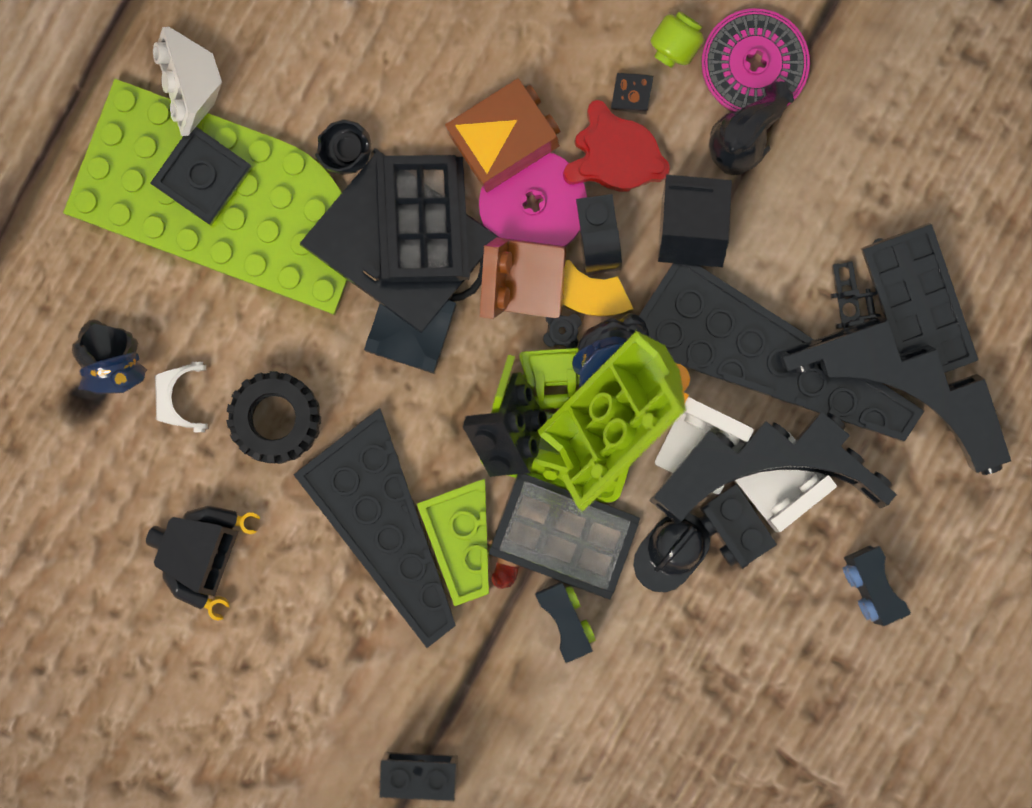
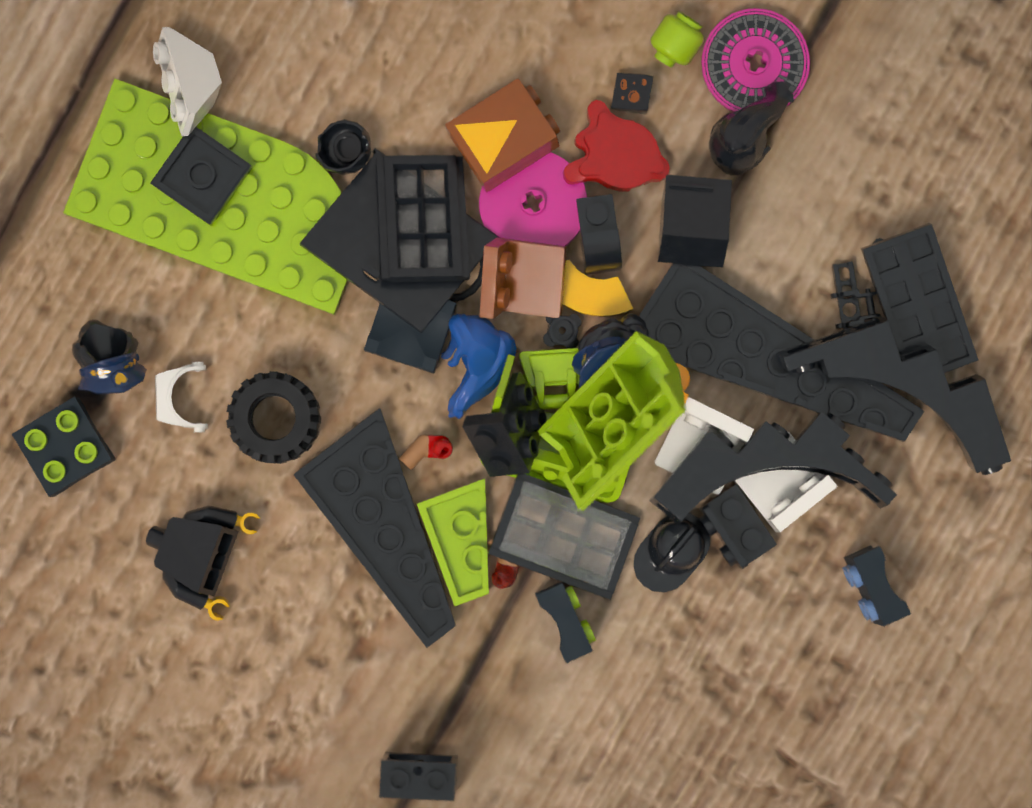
(63, 446): none -> black brick
(426, 446): none -> arm
(483, 354): none -> blue piece

